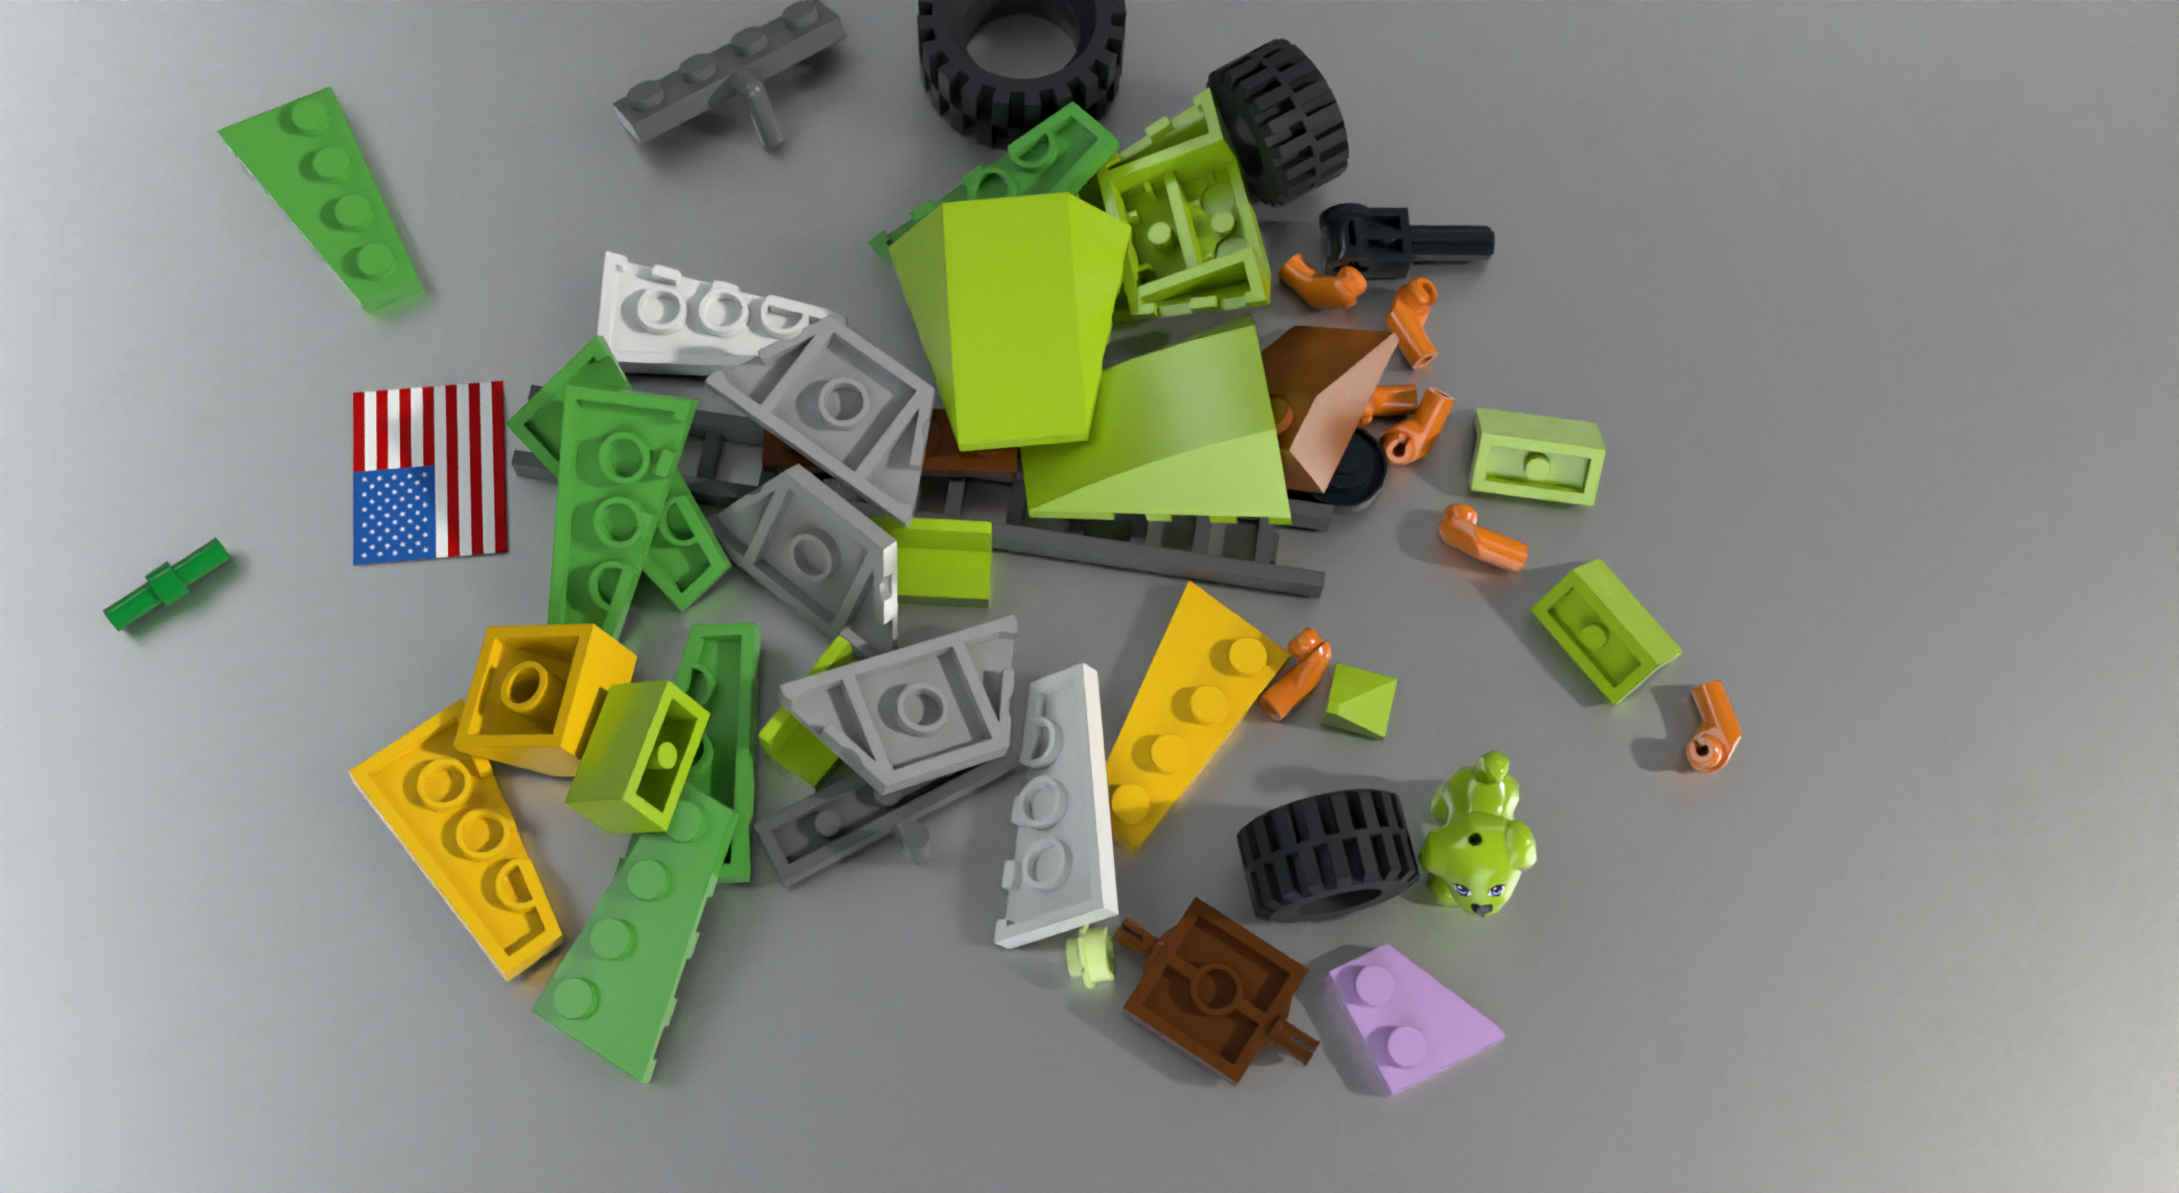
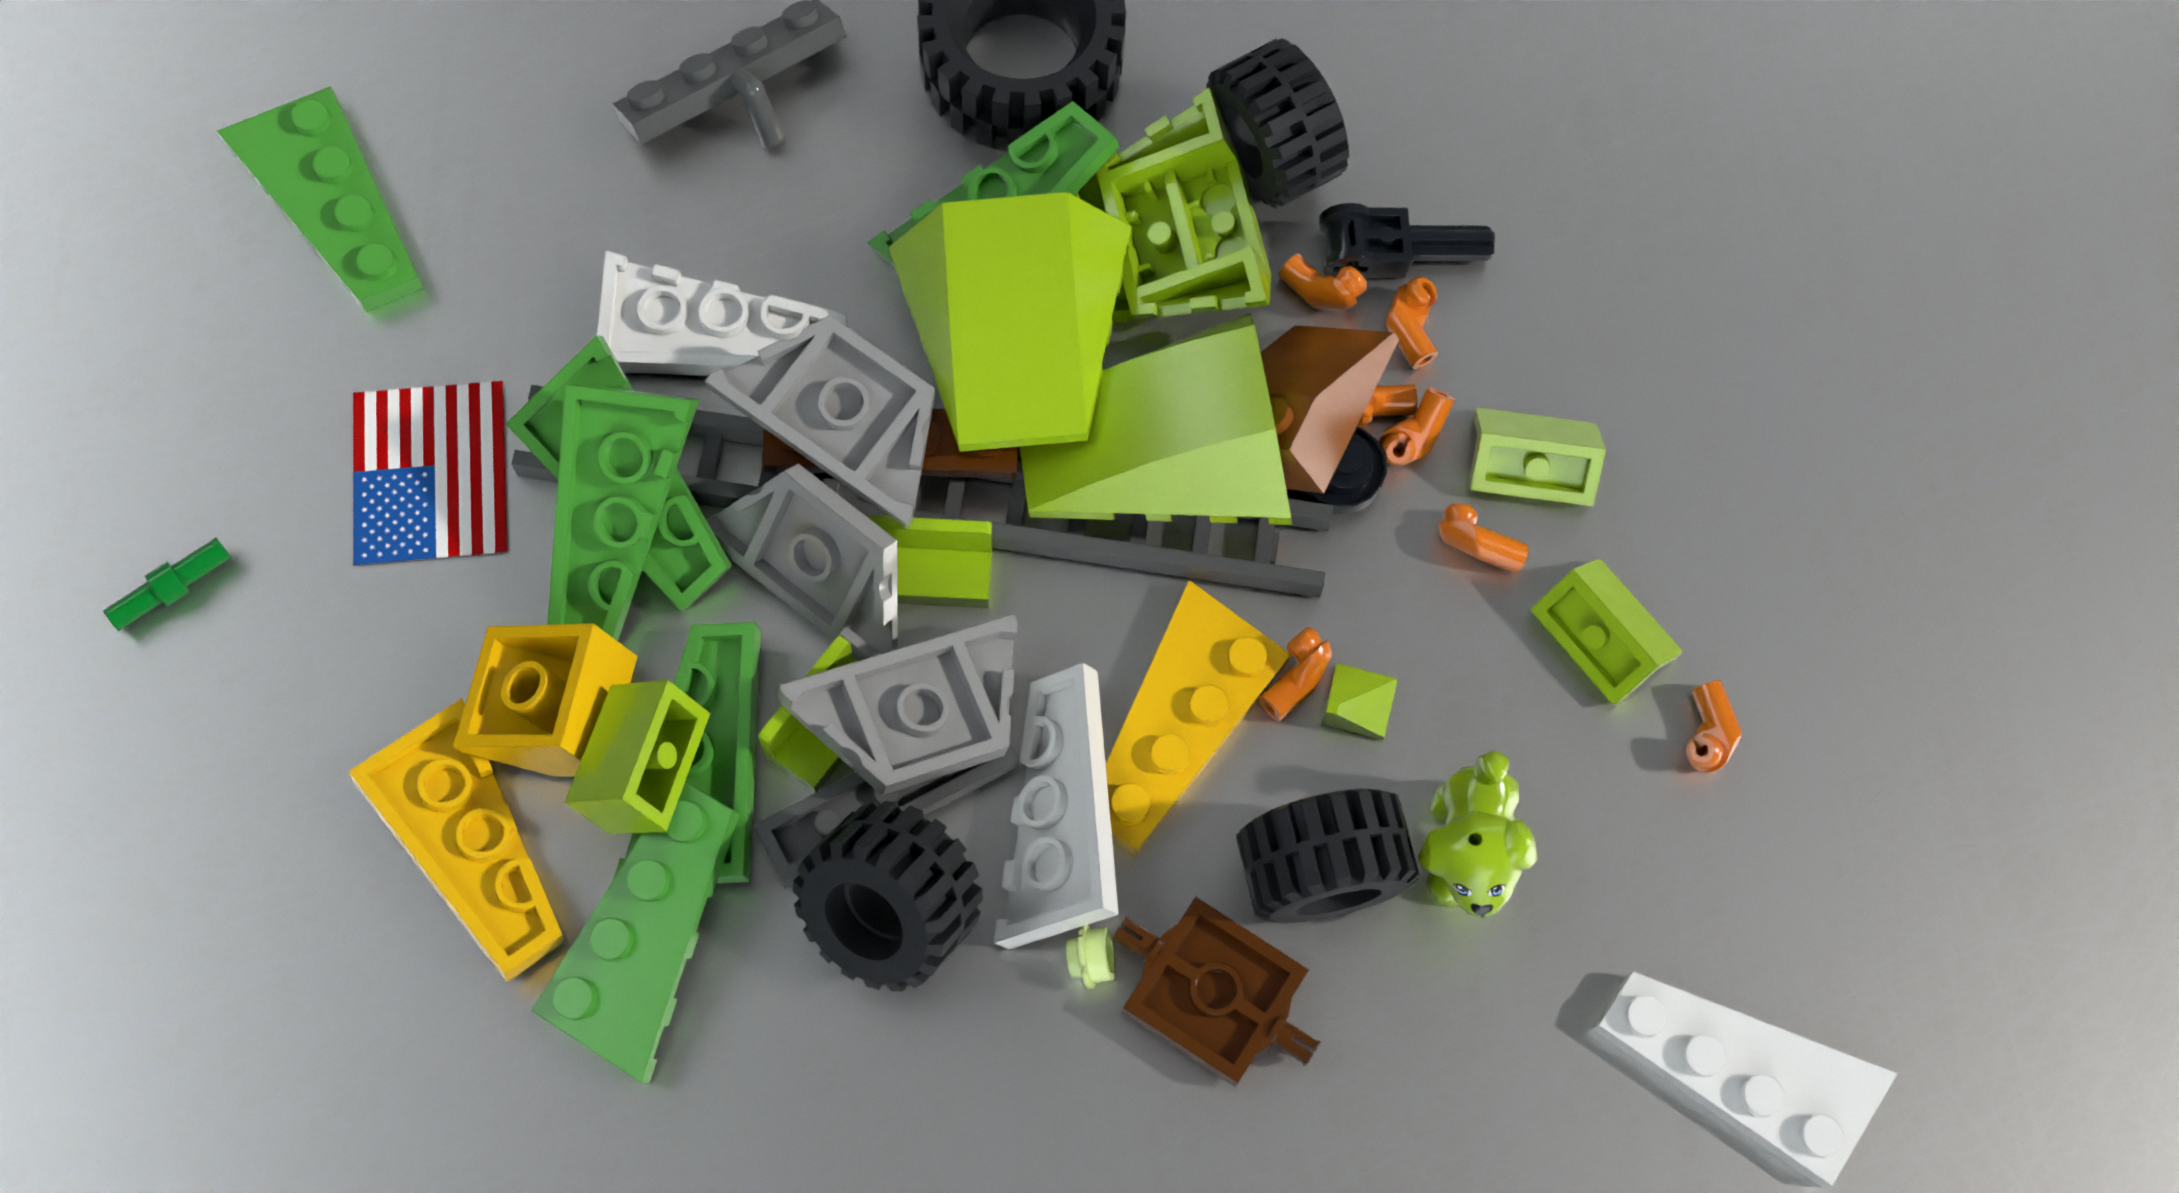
(887, 896): none -> black tyre
(1407, 1018): lavender wing -> none
(1761, 1079): none -> white wing

